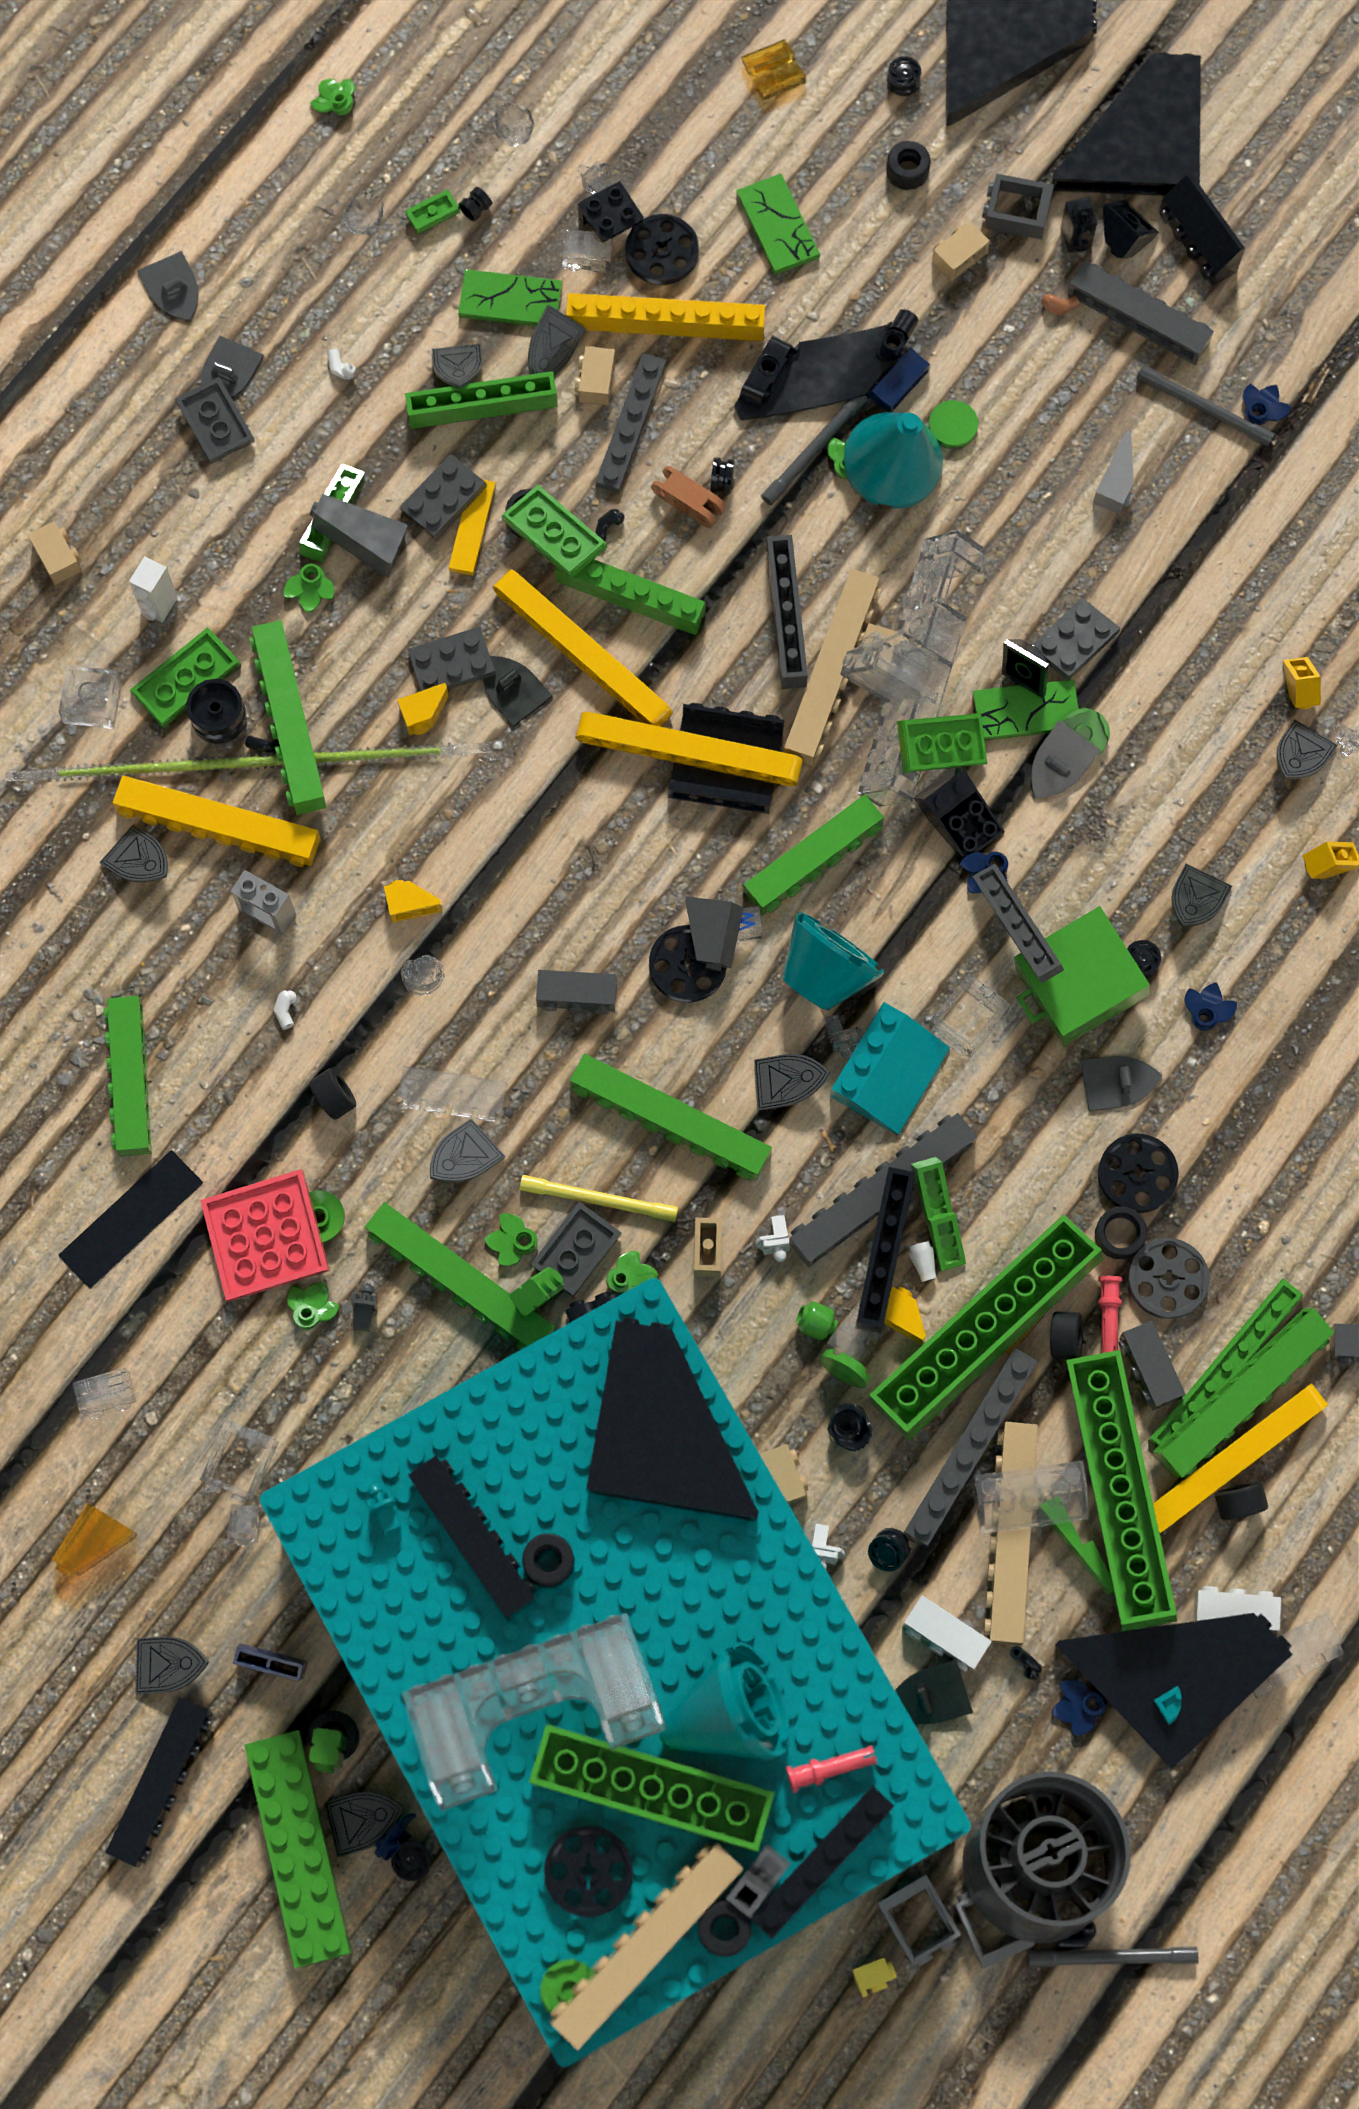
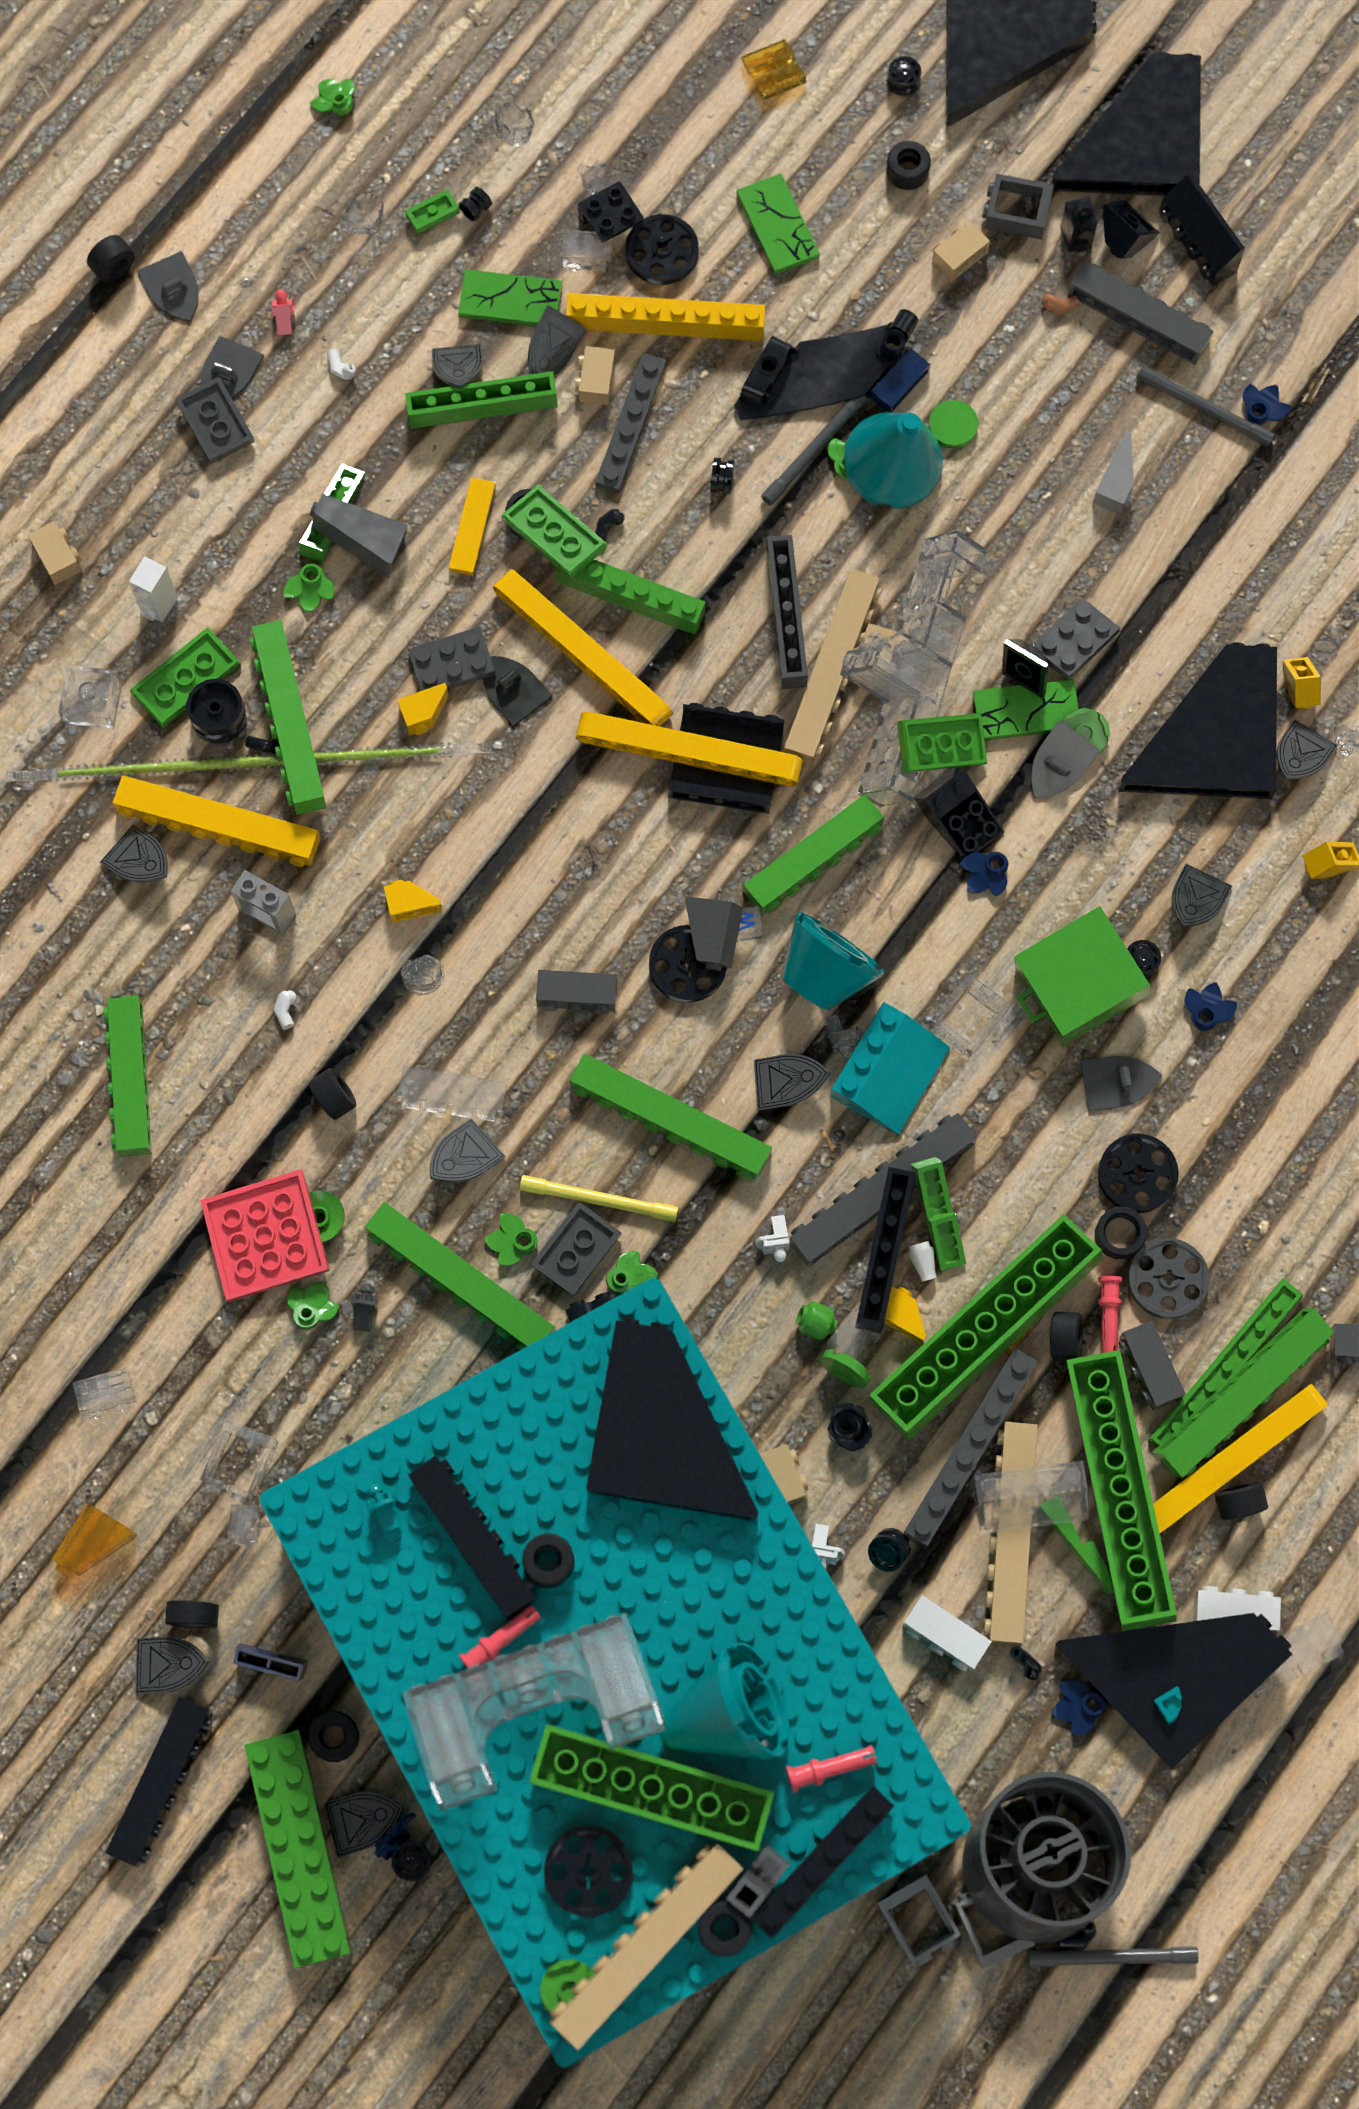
(110, 258): none -> black tyre
(130, 1219): black sticker -> none
(192, 1614): none -> black tyre
(282, 310): none -> coral piece
(327, 1750): bright green brick -> none
(443, 496): dark grey plate -> none
(489, 1648): none -> coral pin
(537, 1290): bright green brick -> none
(688, 497): nougat piece -> none
(707, 1247): tan brick -> none
(873, 1976): light yellow brick -> none
(935, 1694): pearl dark grey shield -> none
(1018, 923): dark grey plate -> none
(1219, 734): none -> black slope

